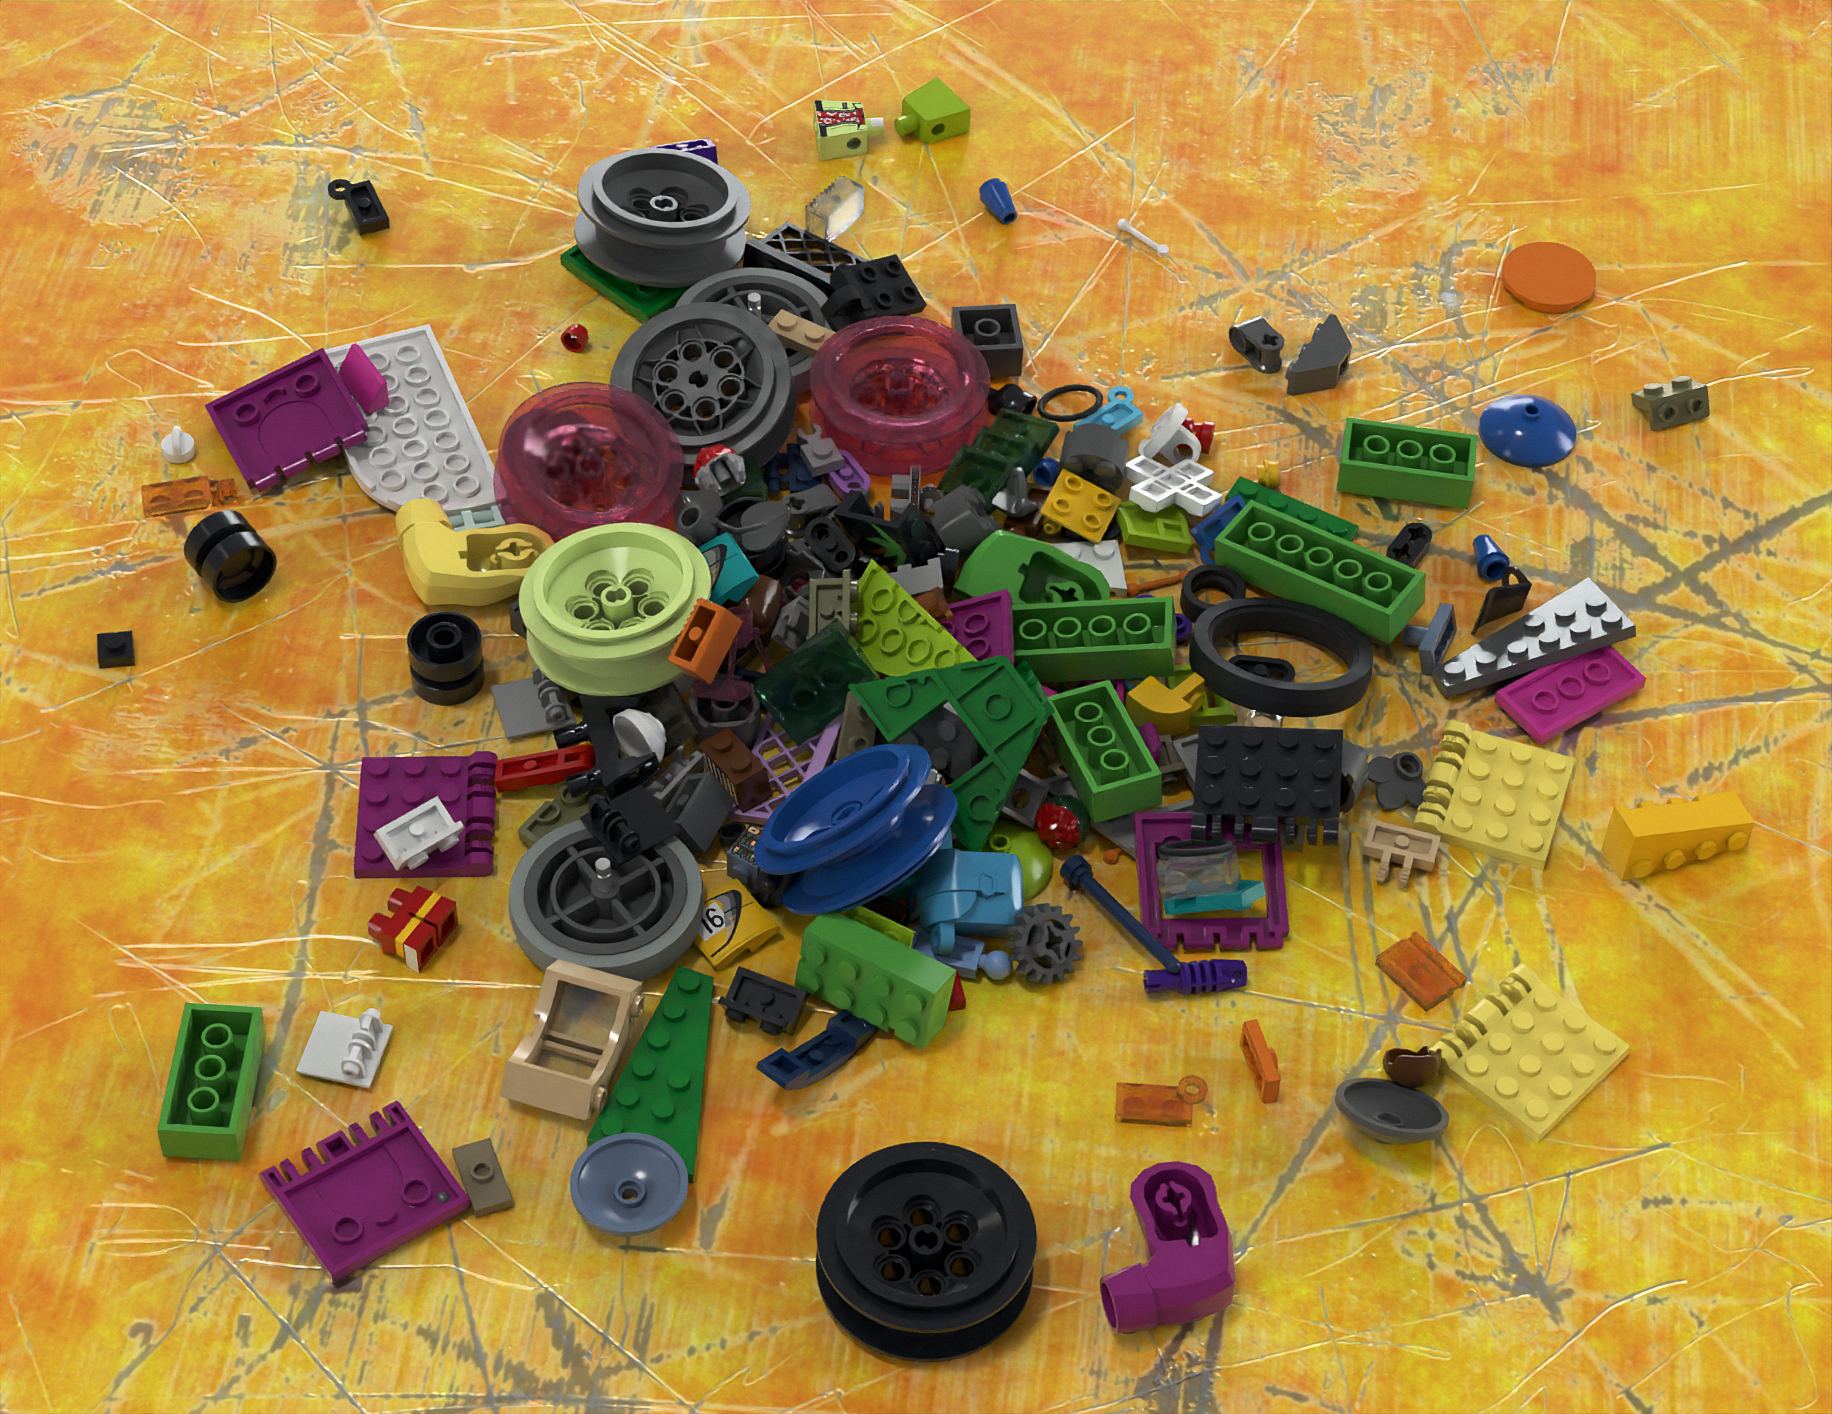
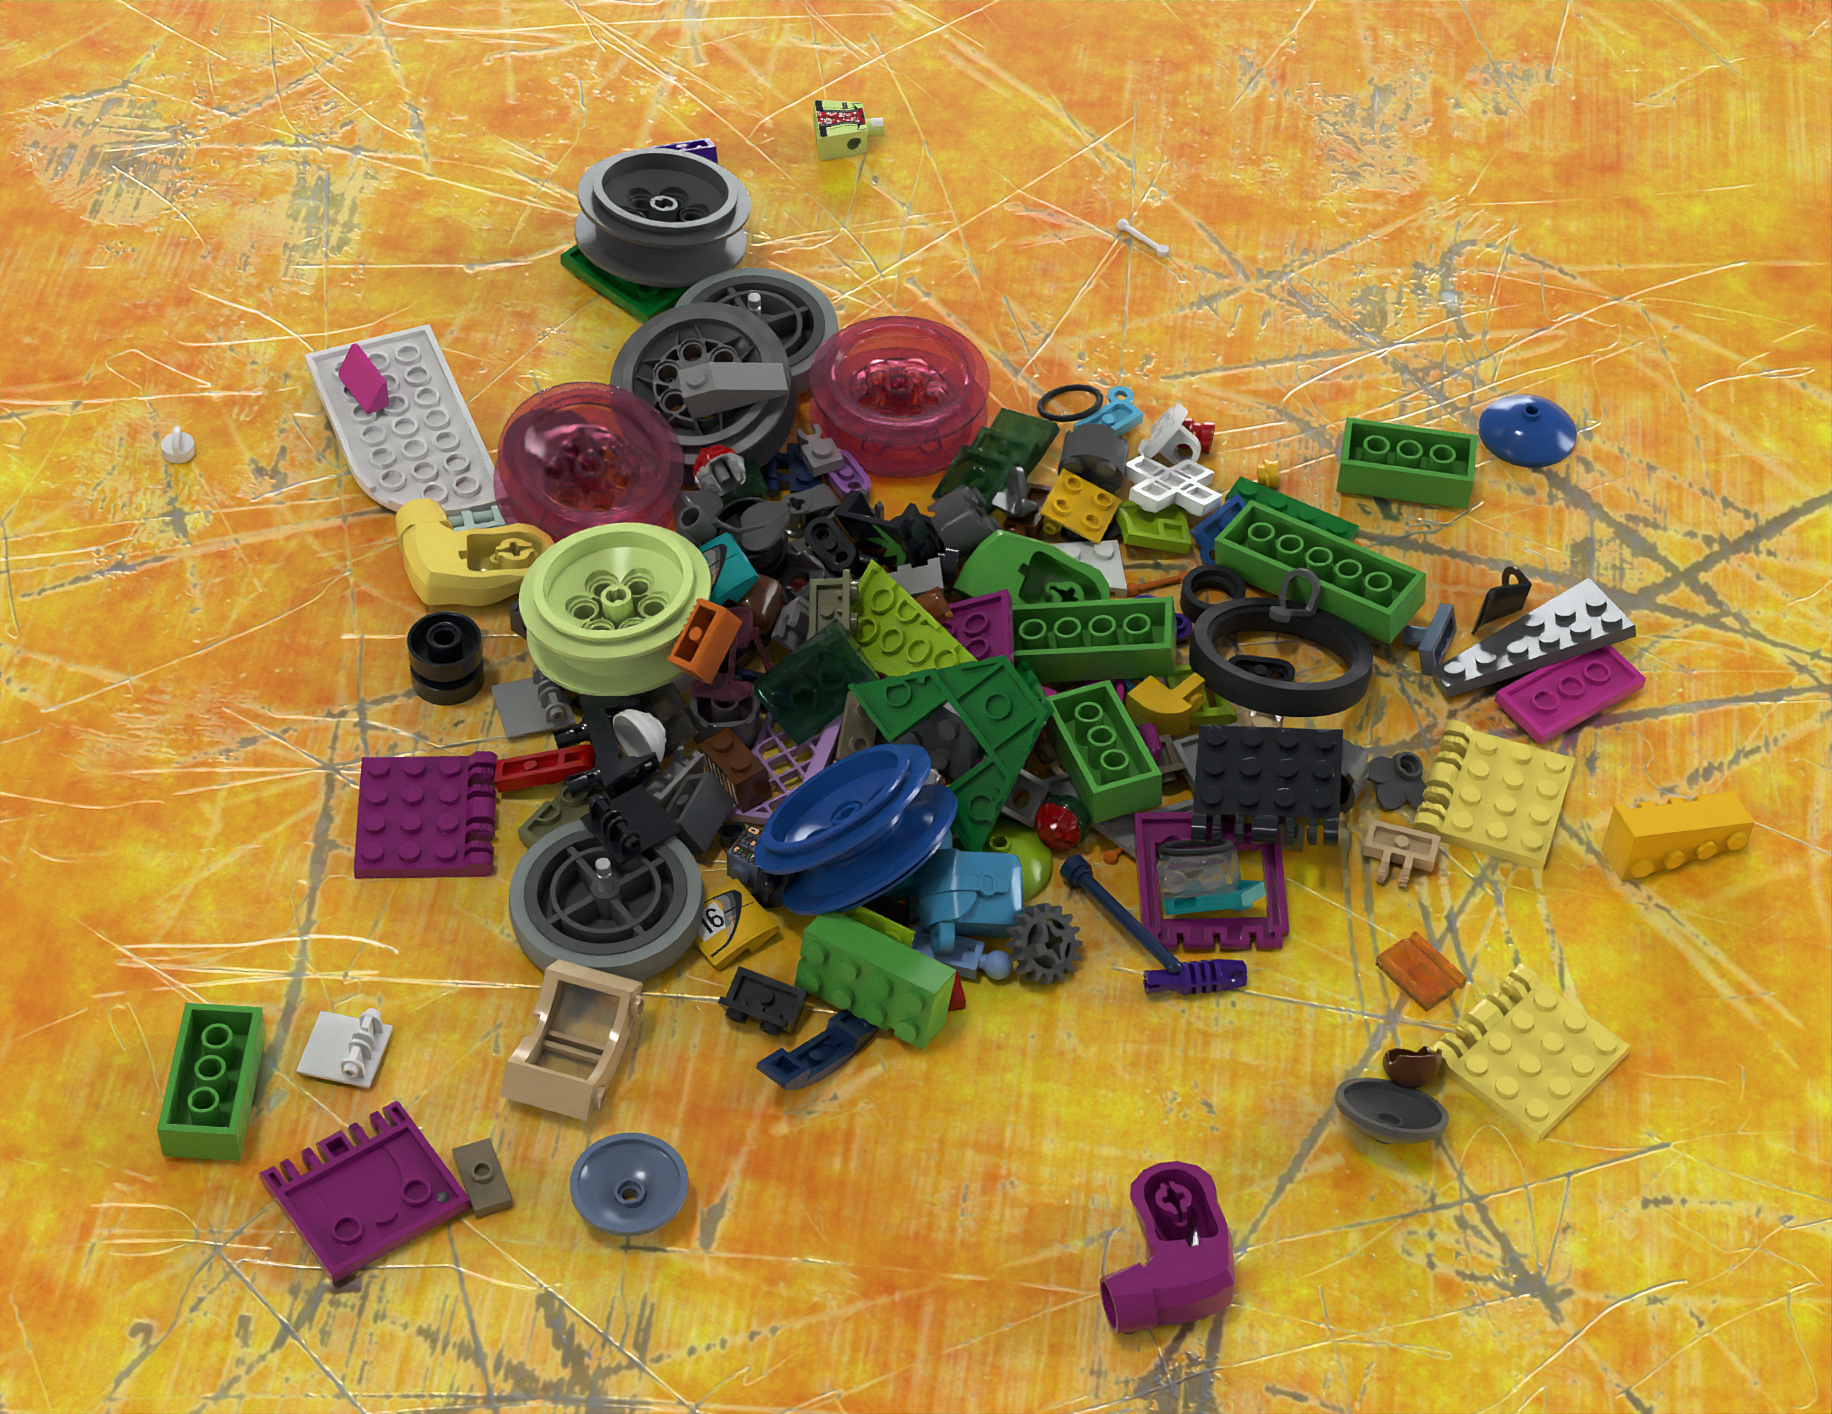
(115, 649): black plate -> none
(186, 495): clear orange hinge -> none
(230, 556): black wheel -> none
(288, 420): magenta hinge -> none
(361, 204): black hinge -> none
(417, 927): red hips -> none
(418, 833): white bracket -> none
(575, 338): red hinge -> none
(666, 1072): green wing -> none
(730, 385): none -> light grey slope
(765, 255): black fence -> none
(799, 333): tan plate -> none
(835, 209): clear brick -> none
(871, 291): black plate -> none
(909, 487): light grey hips -> none
(933, 113): lime torso -> none
(948, 1198): black wheel -> none
(994, 333): dark grey brick -> none
(998, 200): blue cone -> none
(1011, 398): black piece -> none
(1046, 472): blue plate -> none
(1158, 1103): clear orange hinge -> none
(1258, 344): dark grey piece -> none
(1261, 1061): orange plate -> none
(1281, 613): none -> dark grey piece
(1320, 361): dark grey slope -> none
(1413, 551): black beam -> none
(1489, 558): blue cone -> none
(1548, 276): orange tile -> none
(1673, 402): olive bracket -> none

